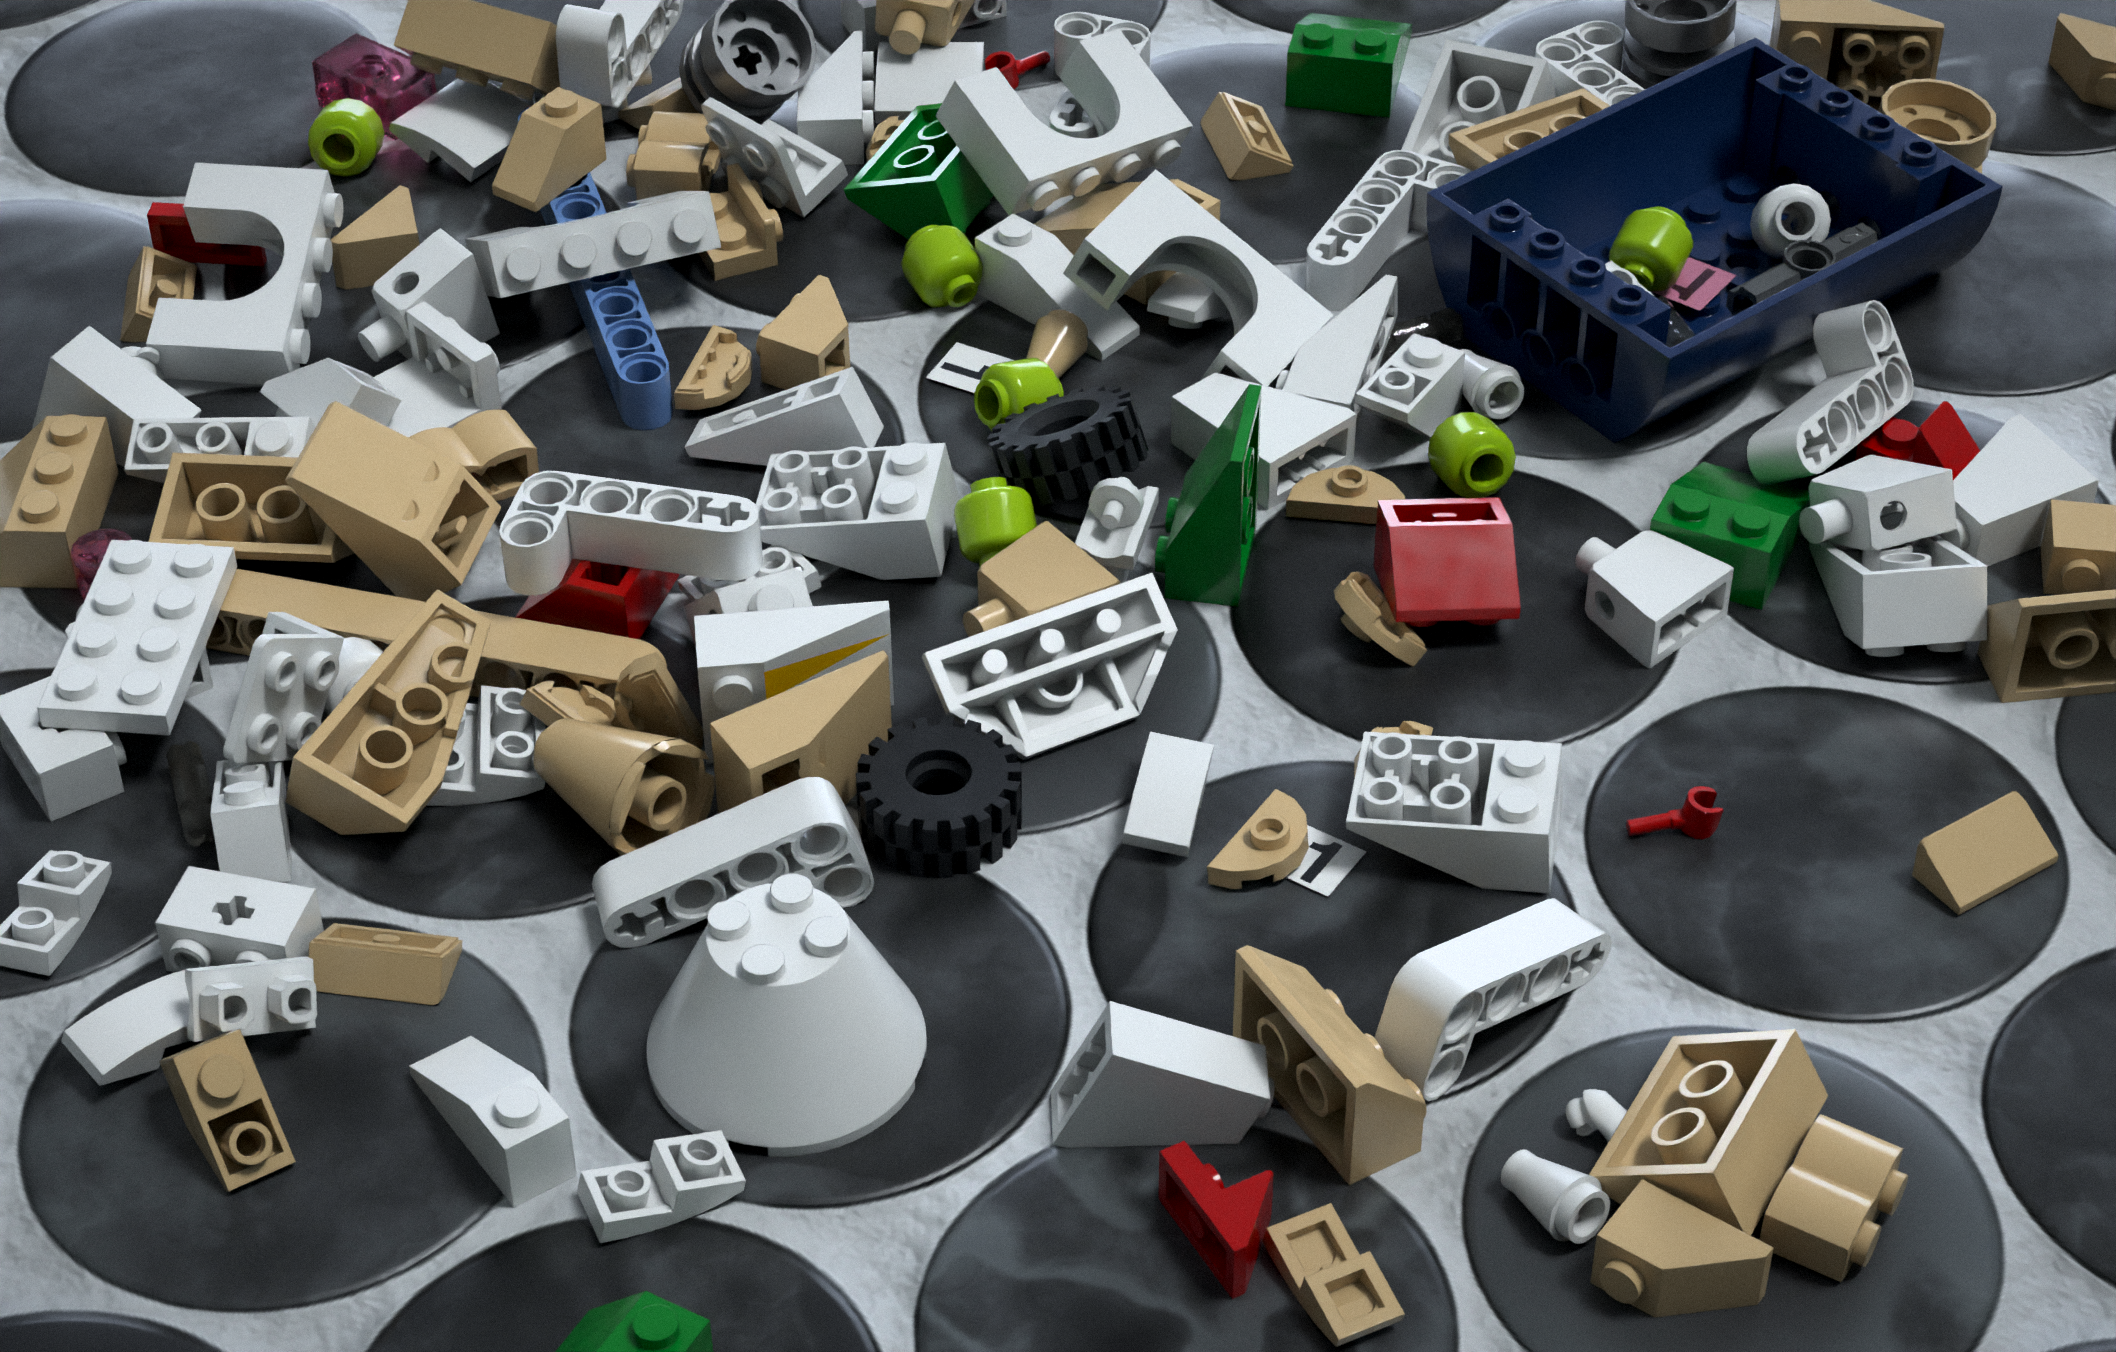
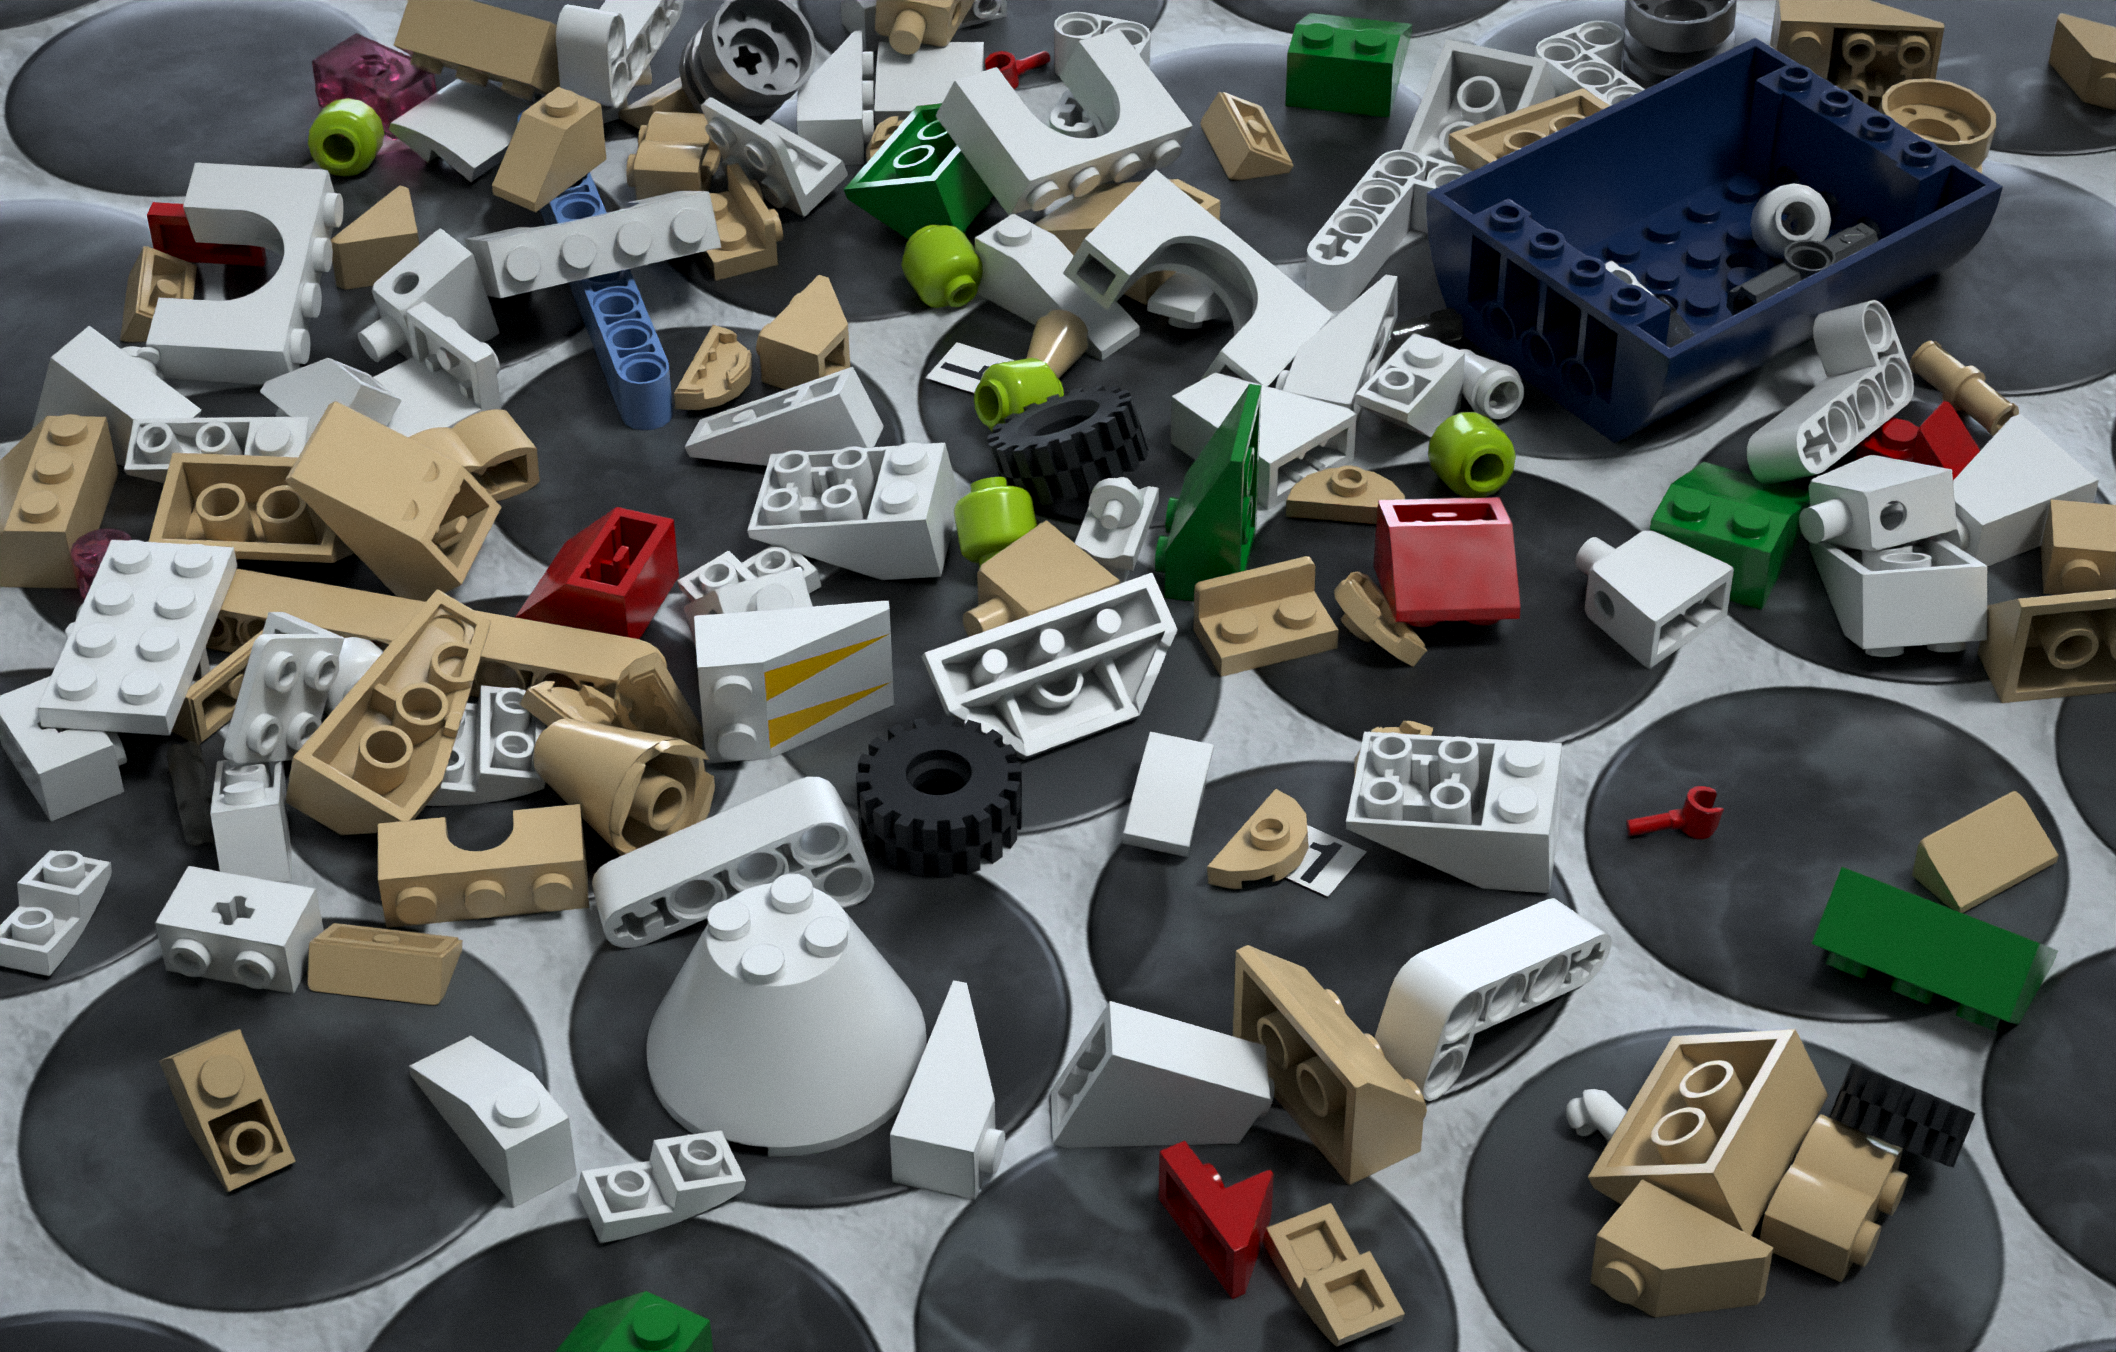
(131, 1030): white slope -> none
(213, 697): none -> tan slope
(251, 998): white hips -> none
(529, 873): none -> tan arch
(625, 524): white beam -> none
(803, 734): tan slope -> none
(947, 1120): none -> white slope
(1262, 617): none -> tan bracket
(1560, 1198): white cone -> none
(1653, 247): lime head -> none
(1697, 284): clear pink sticker -> none
(1902, 1115): none -> black tyre
(1931, 950): none -> green slope
(1962, 386): none -> tan pin

